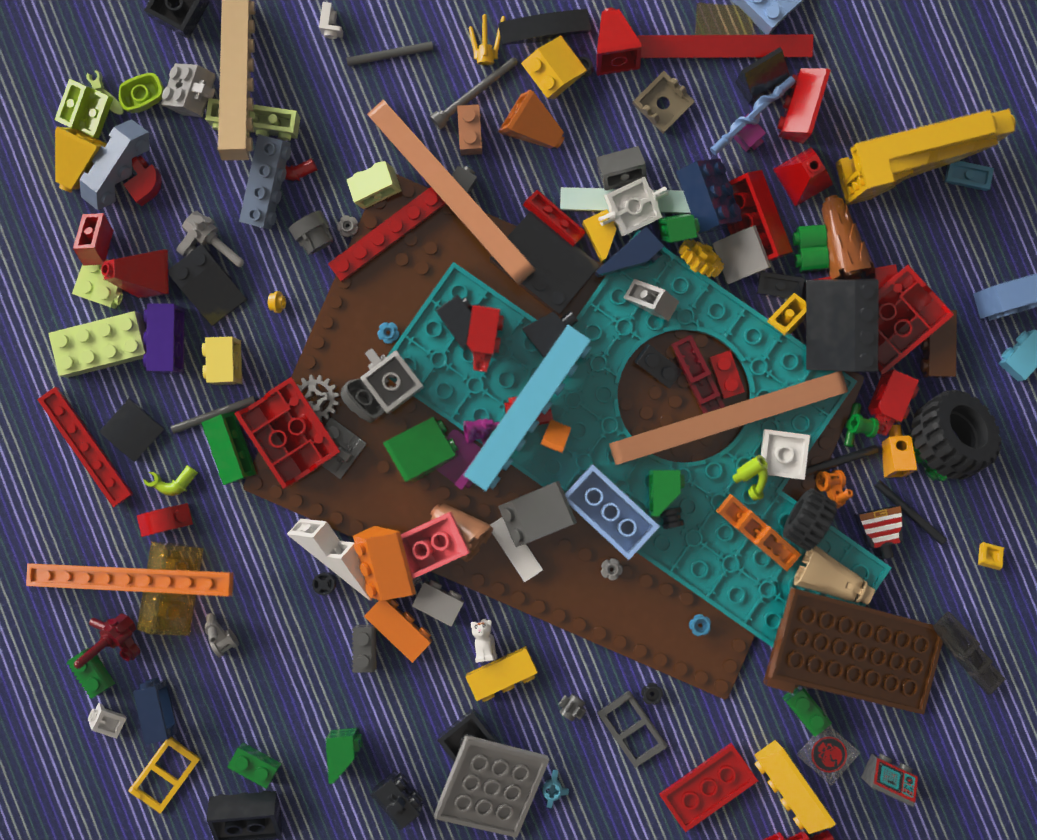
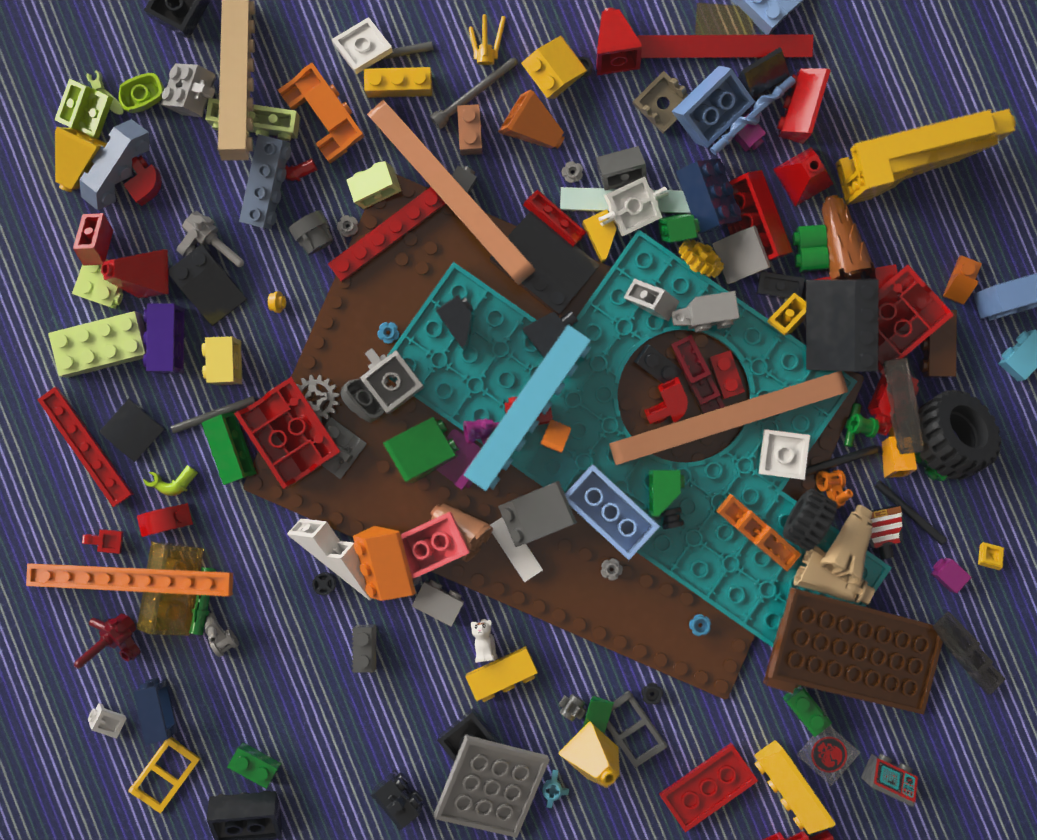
(92, 675): green brick -> none
(107, 540): none -> red plate
(200, 610): none -> green pin
(327, 18): white bracket -> none
(334, 115): none -> orange bracket
(341, 750): green slope -> none
(362, 45): none -> white plate
(398, 82): none -> yellow brick
(399, 628): orange brick -> none
(483, 334): red hinge -> none
(544, 26): black slope -> none
(571, 178): none -> light grey plate
(593, 755): none -> yellow slope
(599, 713): none -> green slope
(635, 253): dark blue slope -> none
(674, 403): none -> red brick
(708, 311): none -> light grey hinge
(713, 106): none -> medium blue brick
(755, 466): lime plant -> none
(848, 552): none -> tan piece
(903, 406): none -> clear smoke slope
(950, 574): none -> magenta brick
(962, 280): none -> orange slope
(969, 175): dark azure plate -> none

